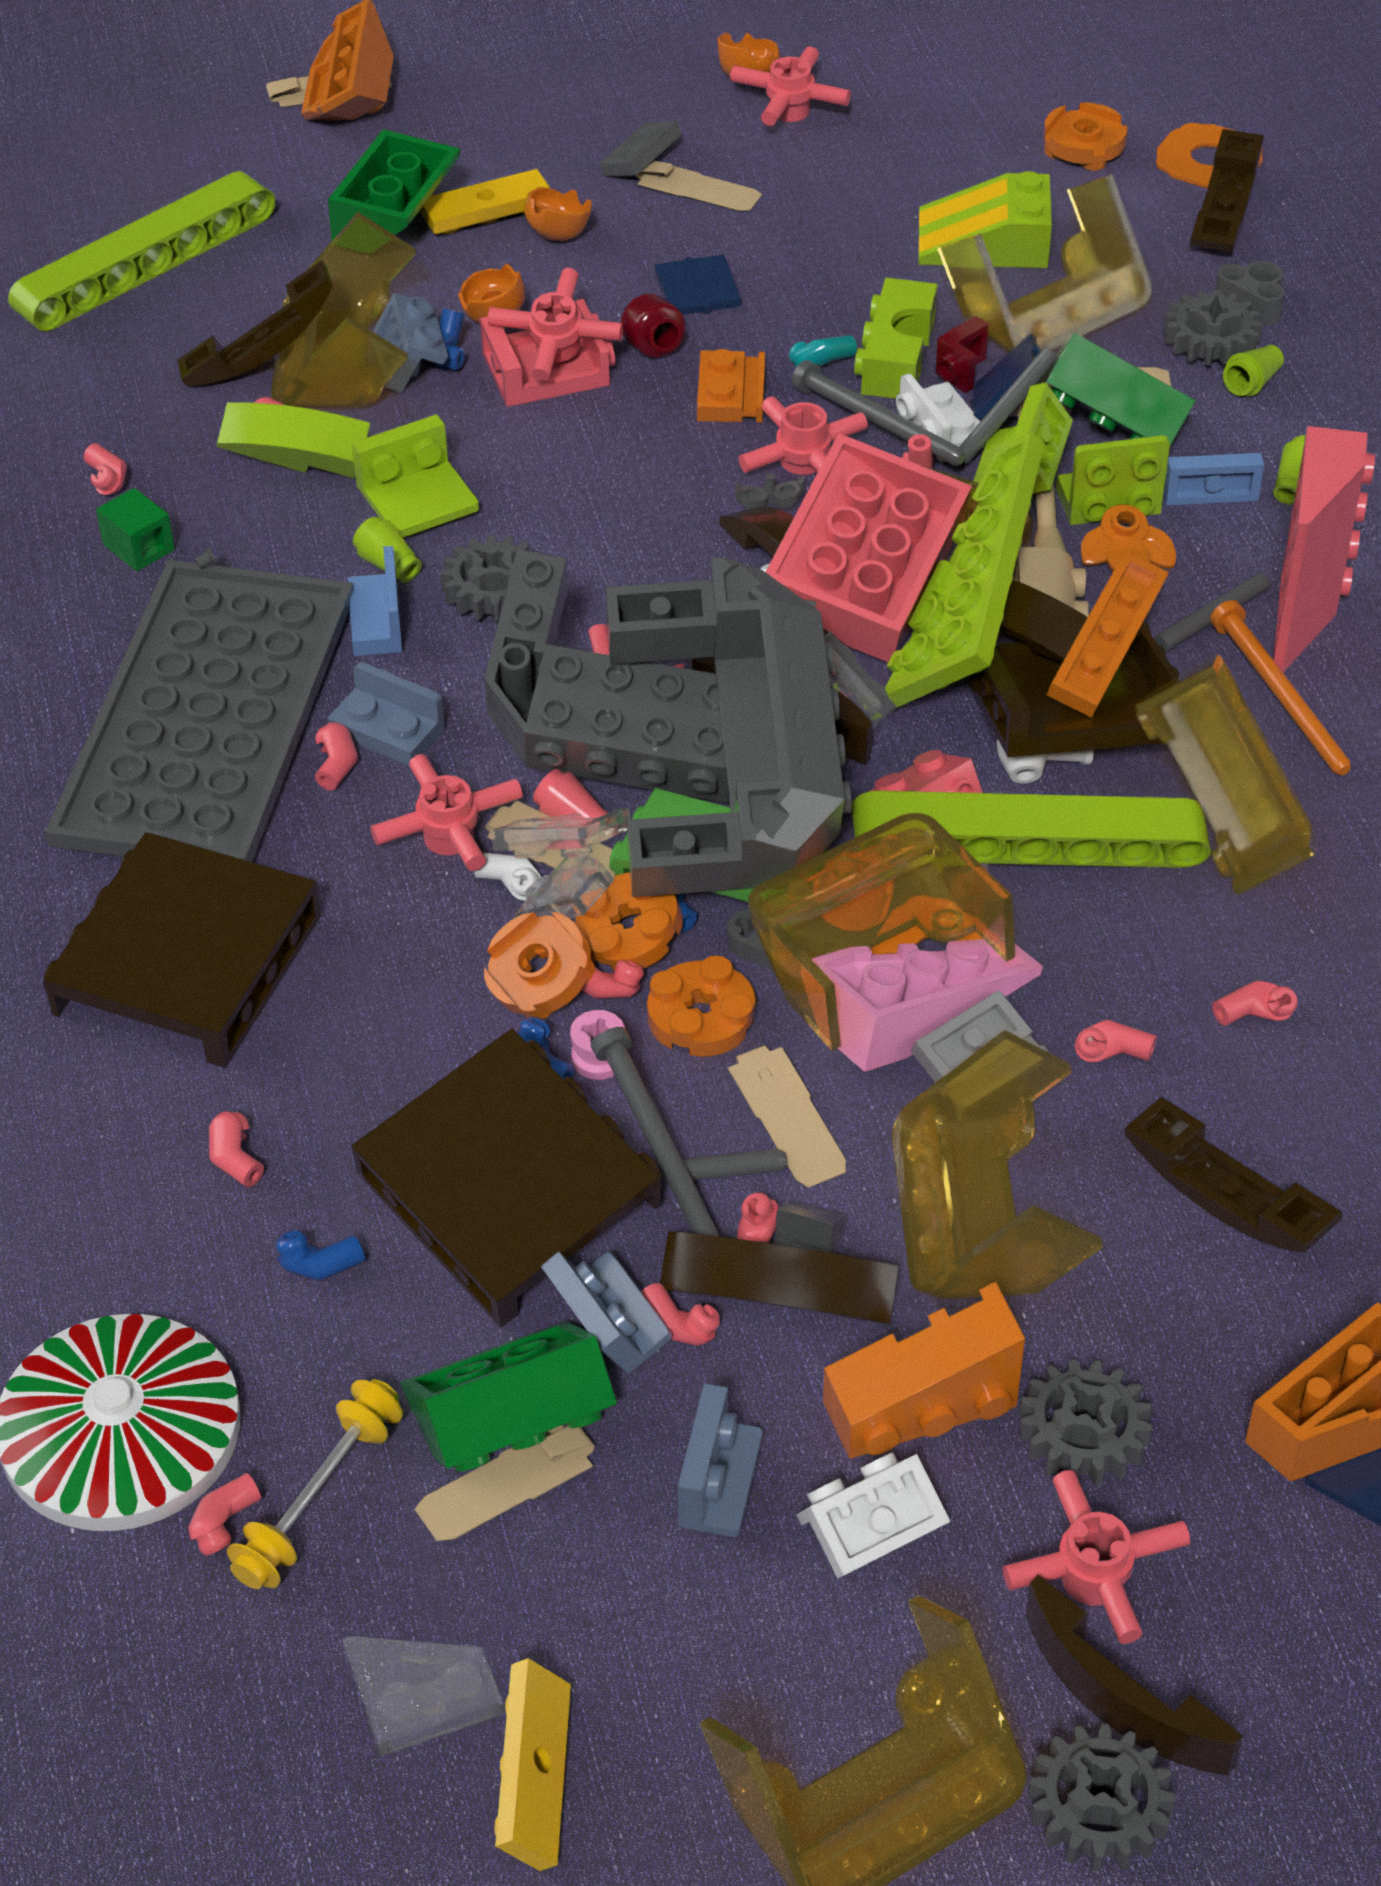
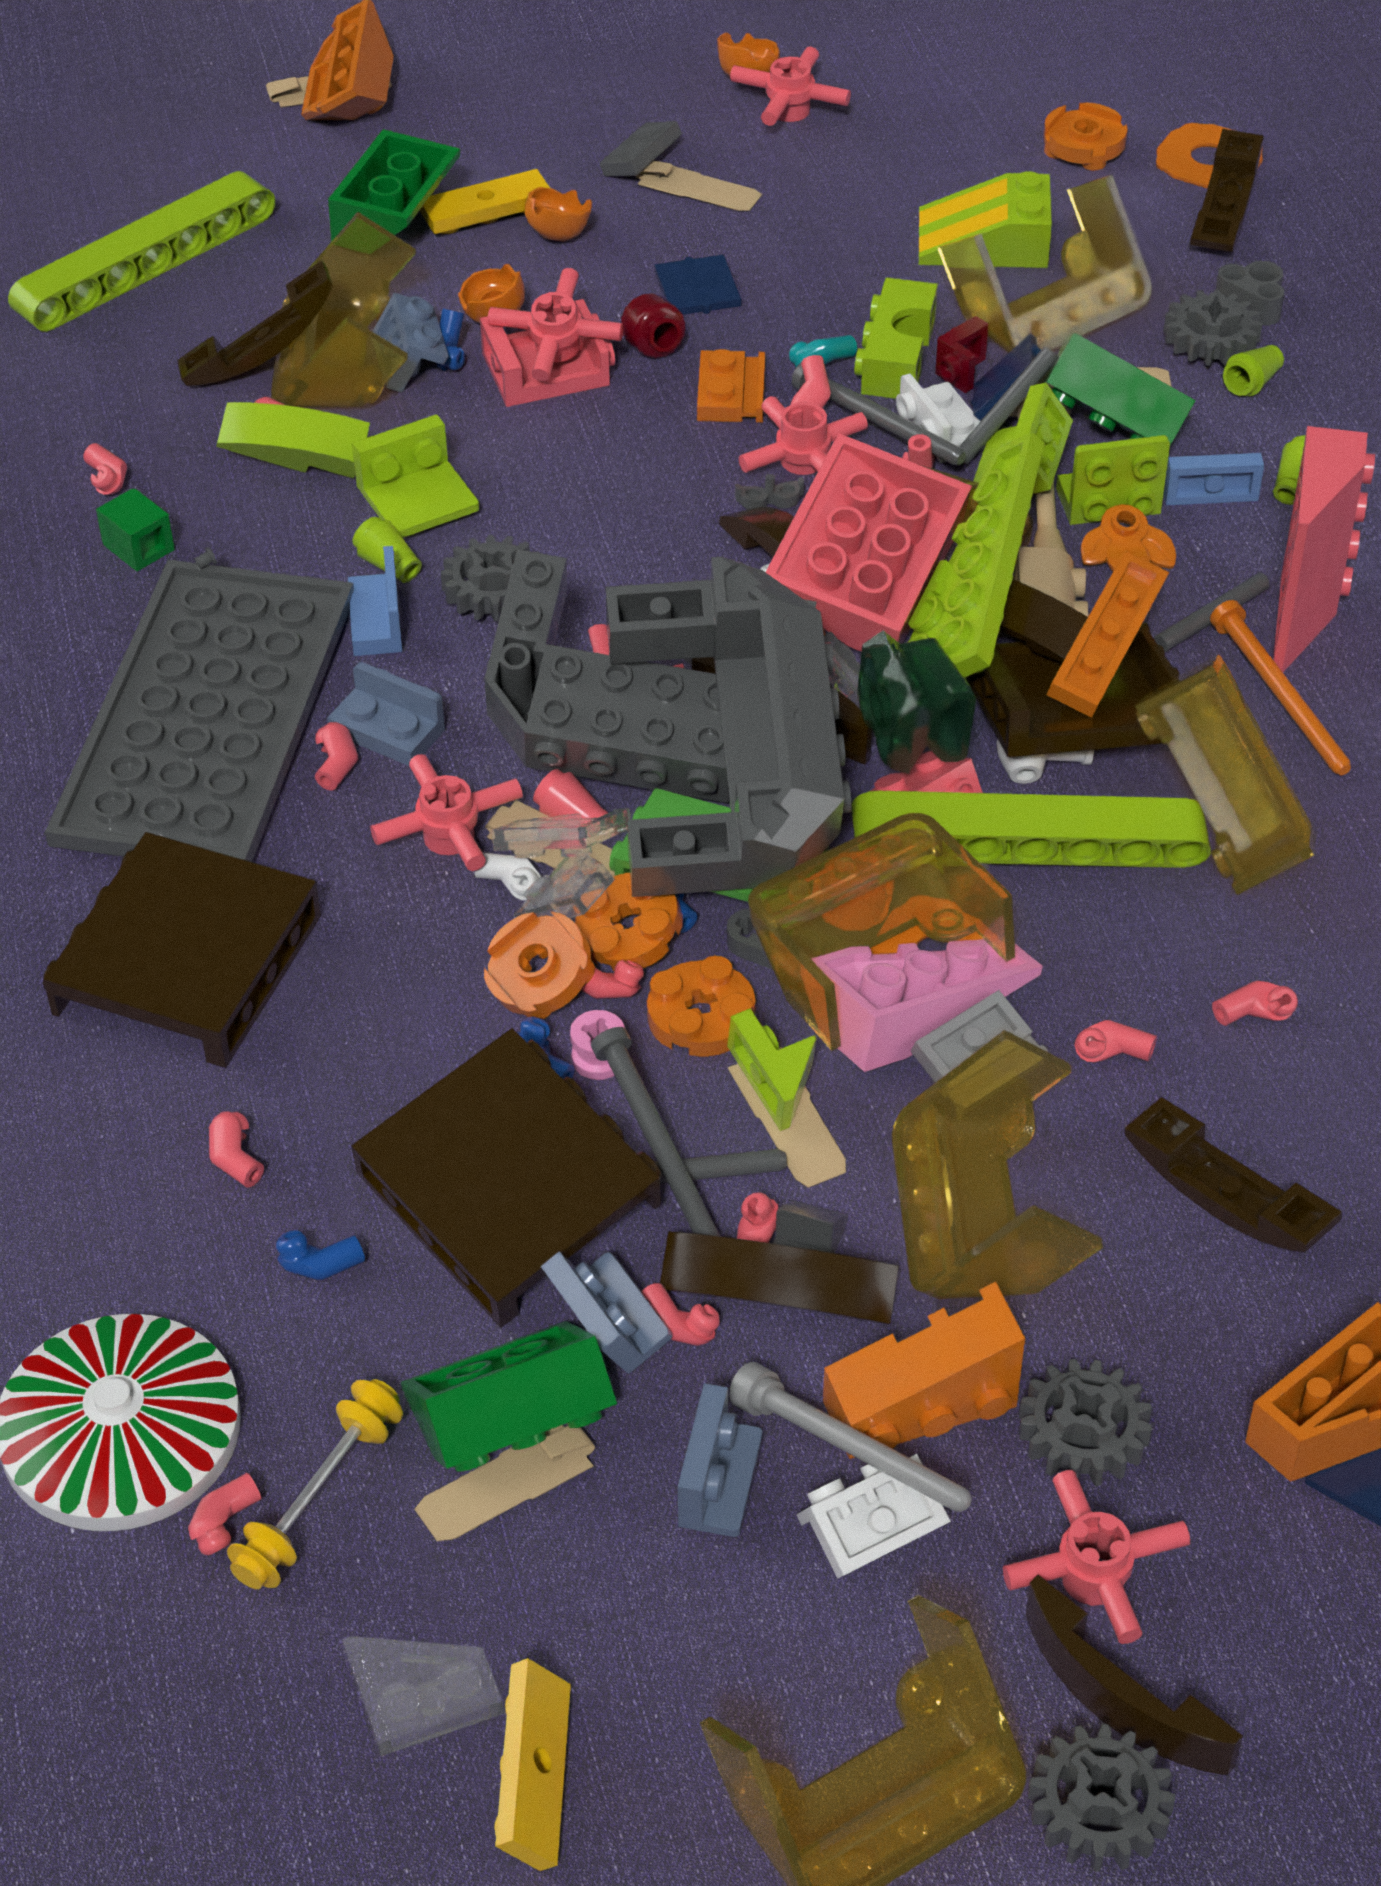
(761, 1392): none -> light grey piece
(773, 1072): none -> lime slope
(816, 385): none -> coral arm
(914, 701): none -> clear green piece

